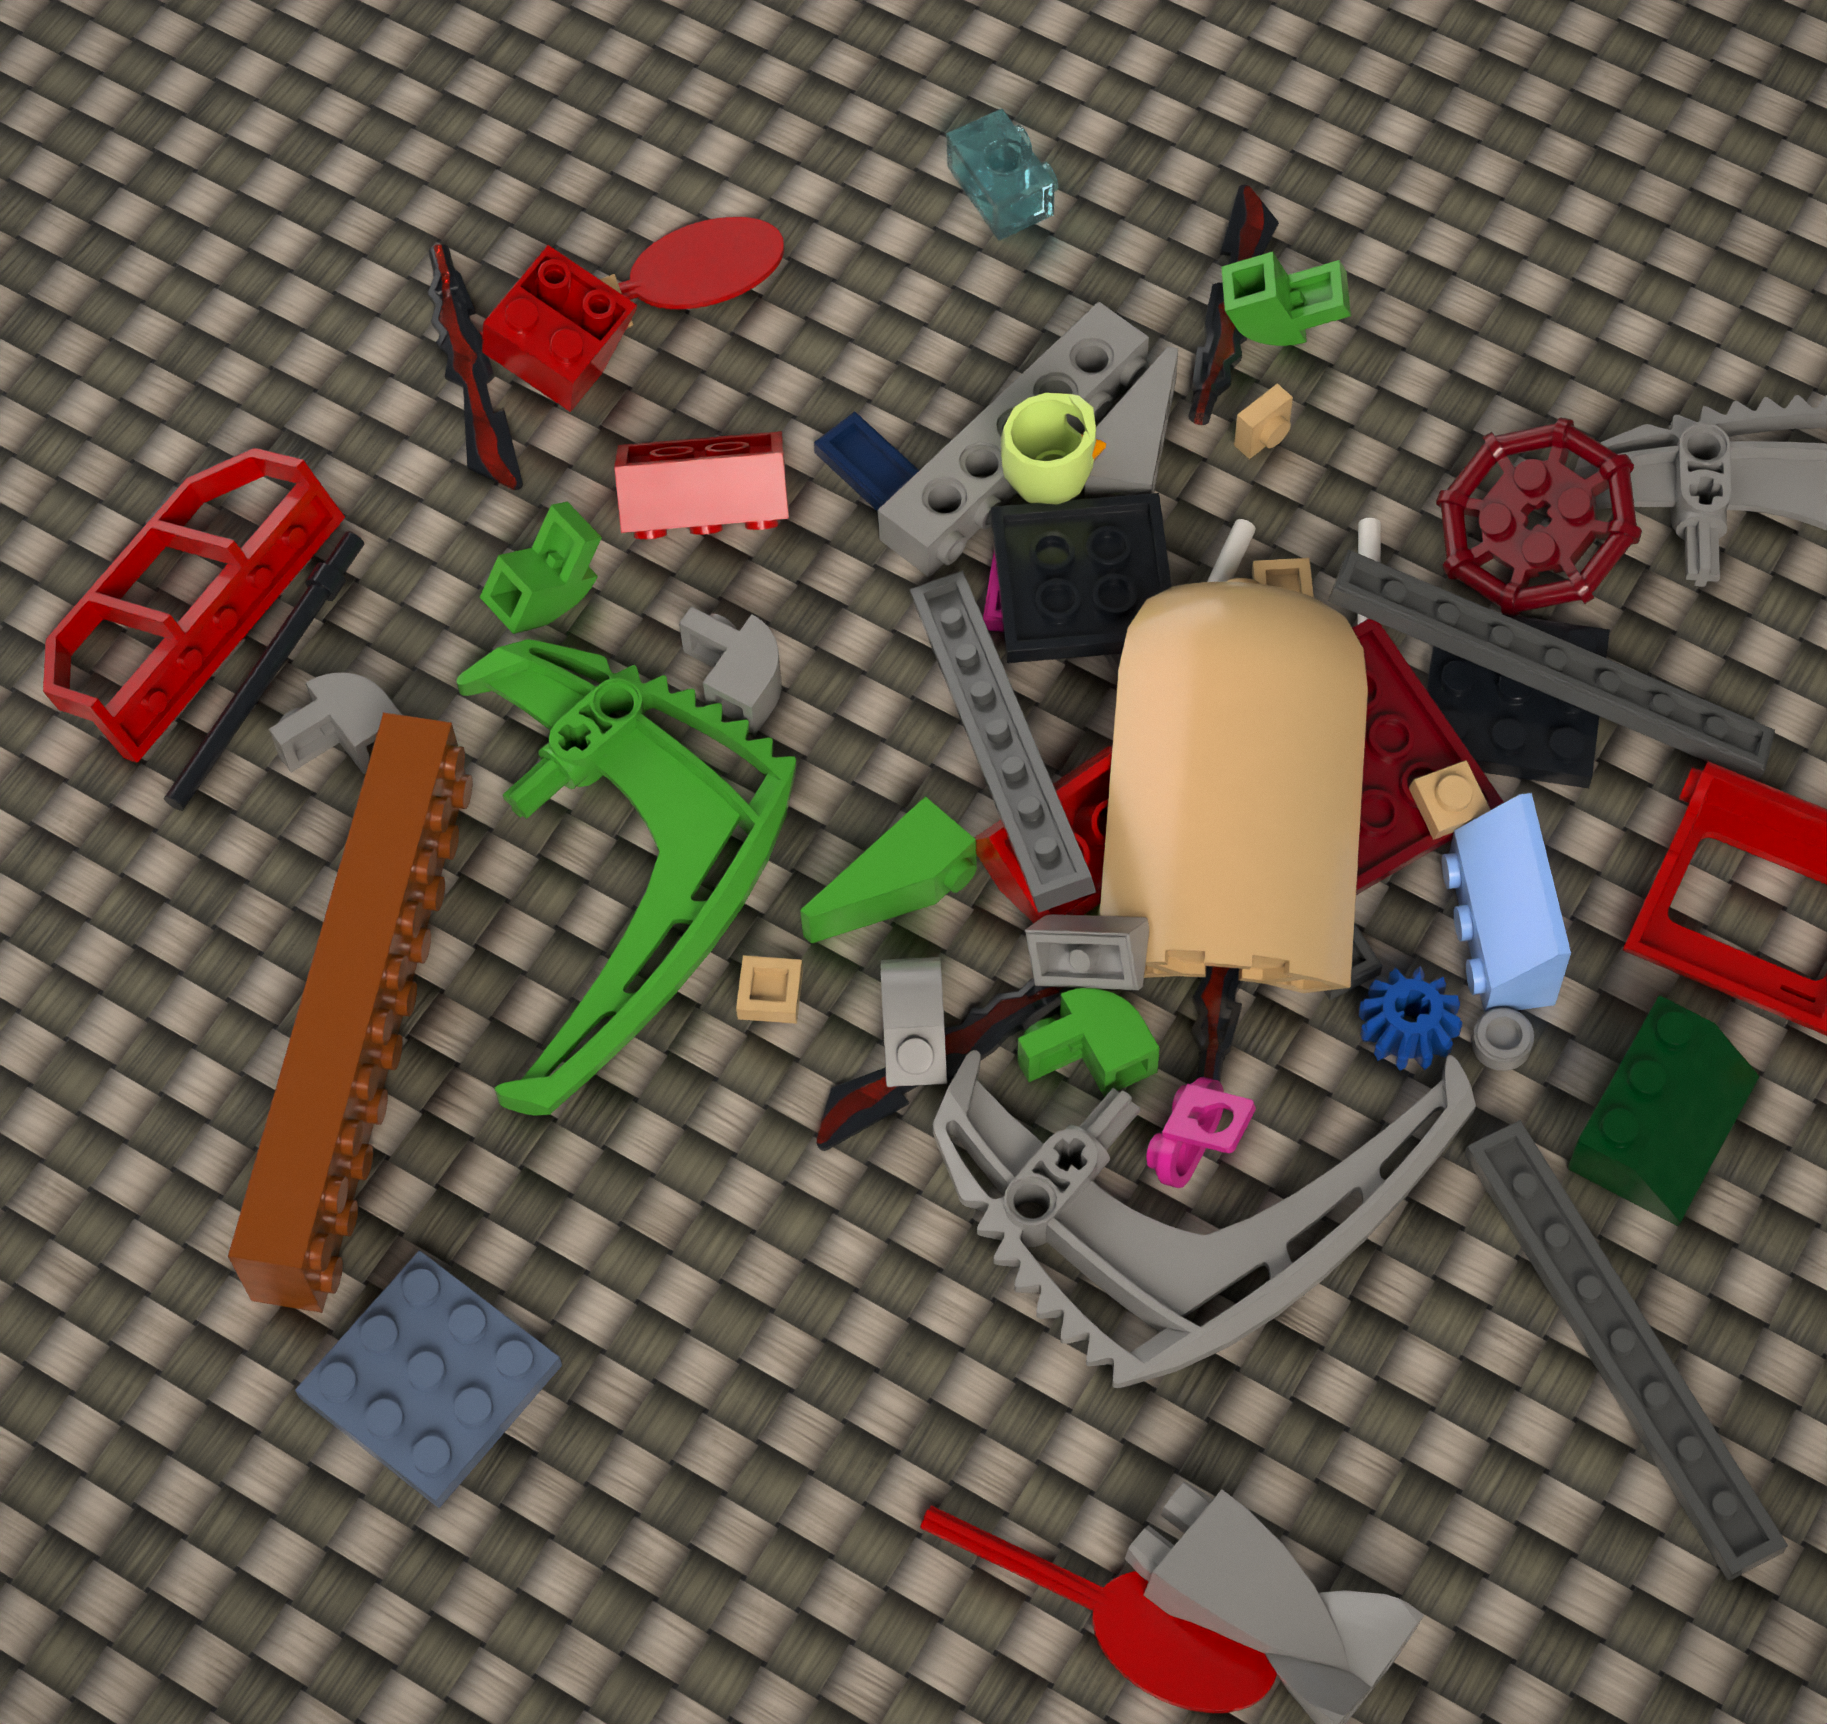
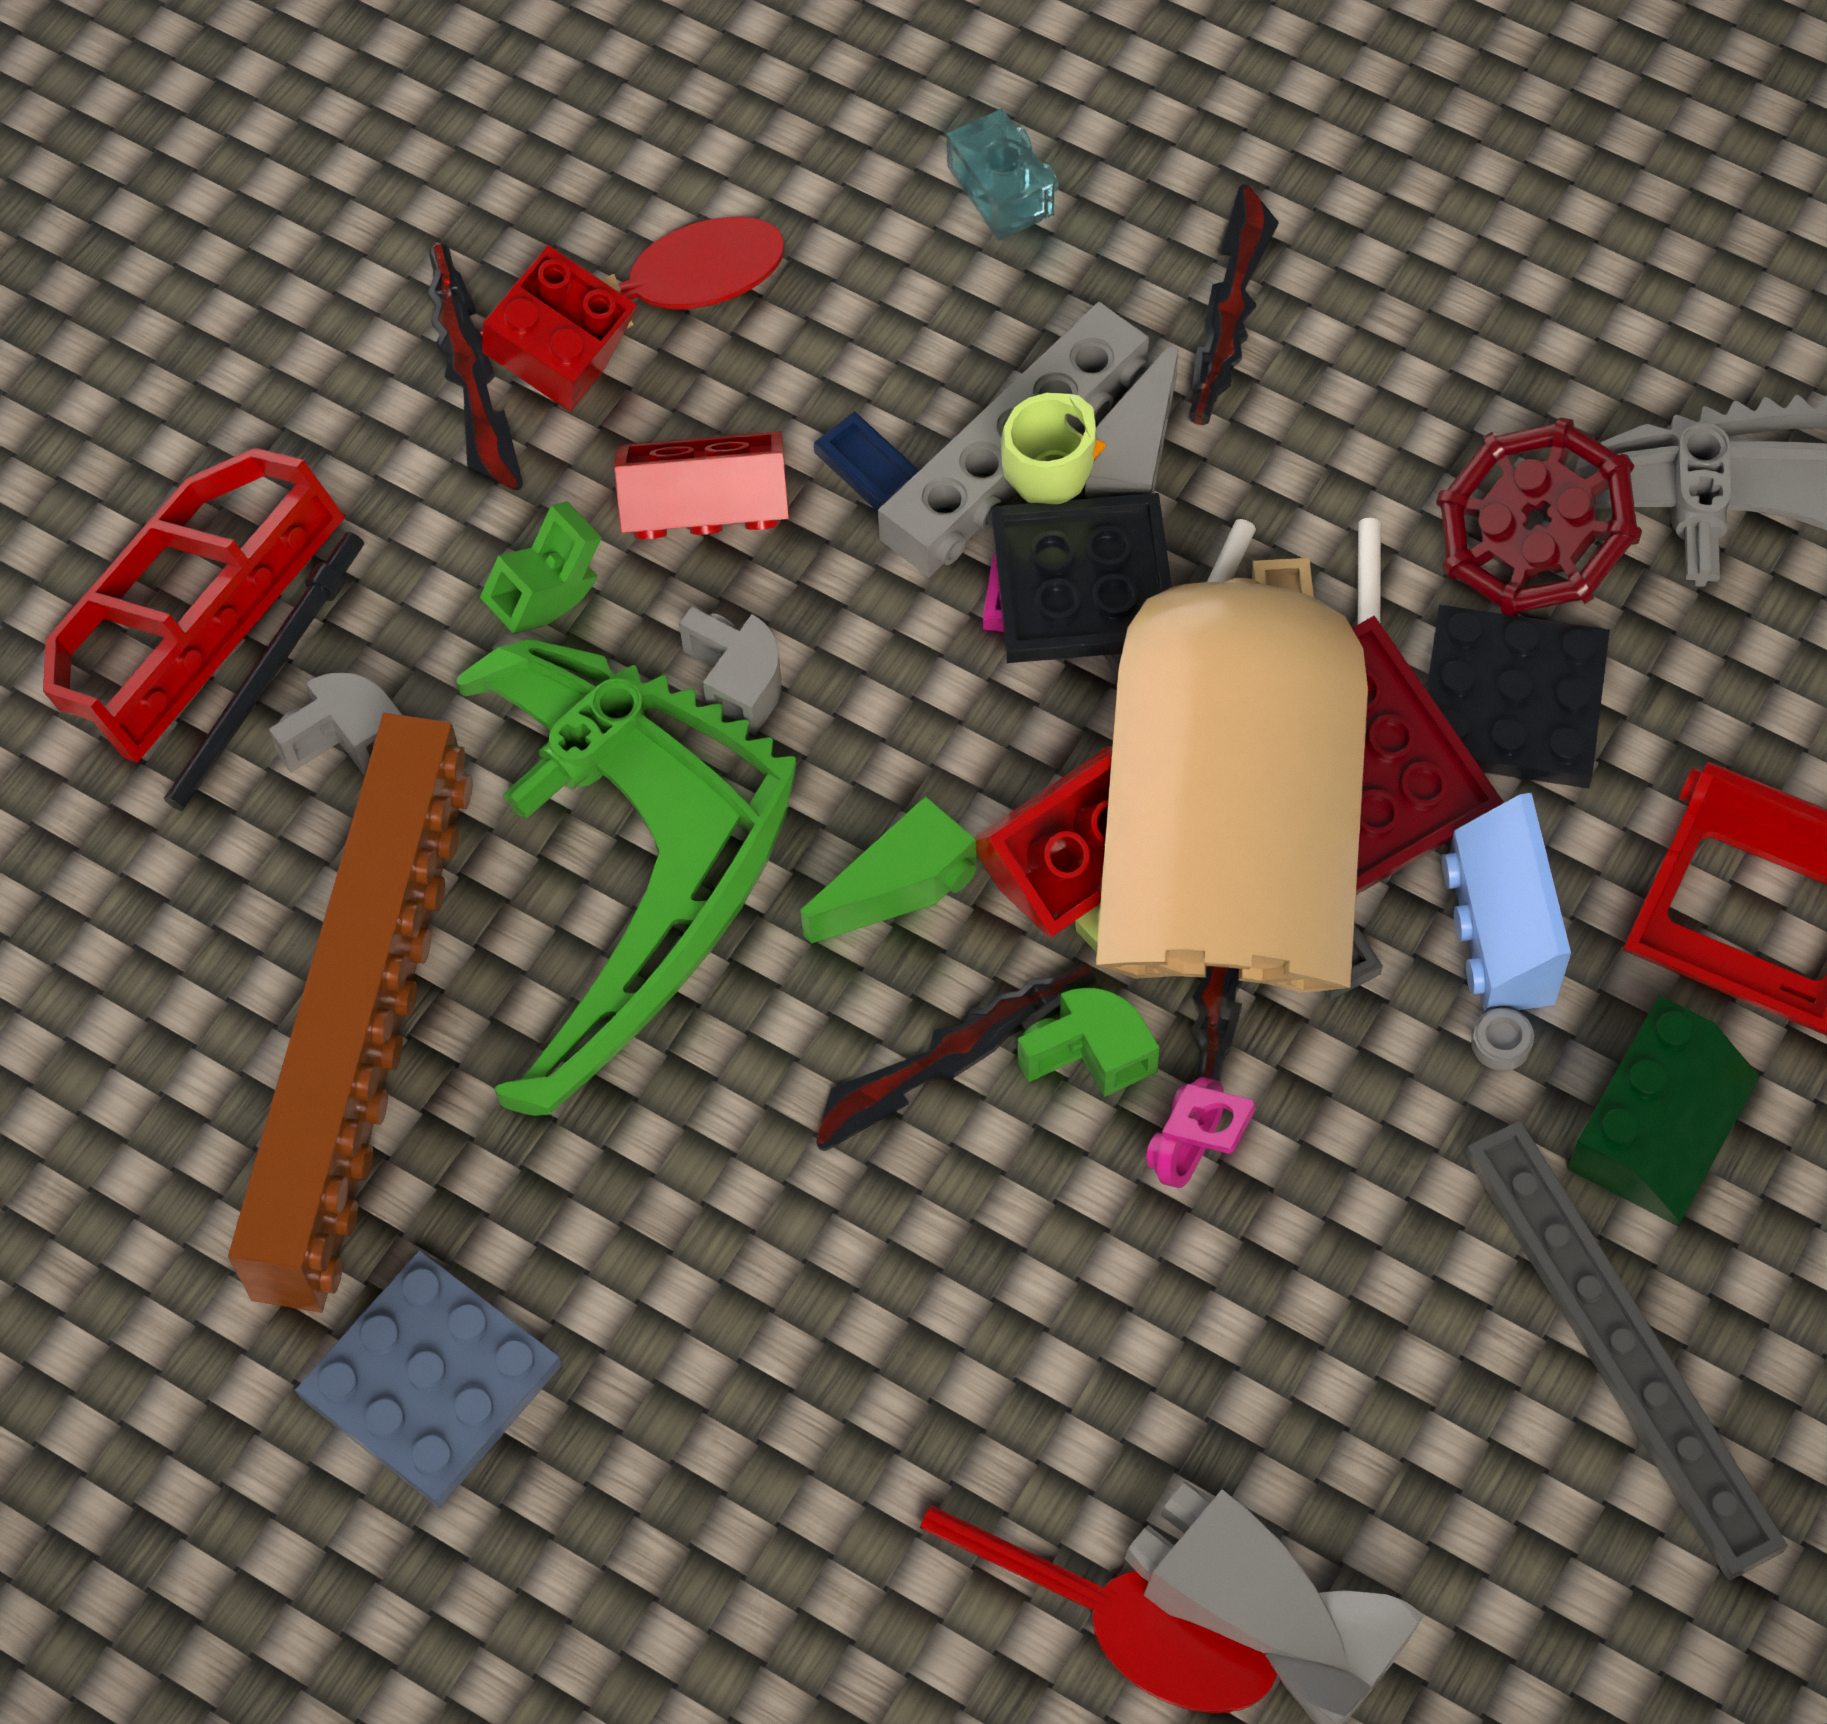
(769, 989): tan plate -> none
(913, 1021): light grey brick -> none
(1002, 743): dark grey plate -> none
(1088, 951): light grey slope -> none
(1151, 1265): light grey piece -> none
(1264, 422): tan plate -> none
(1279, 306): bright green brick -> none
(1414, 997): blue gear -> none
(1448, 799): tan plate -> none
(1552, 665): dark grey tile -> none

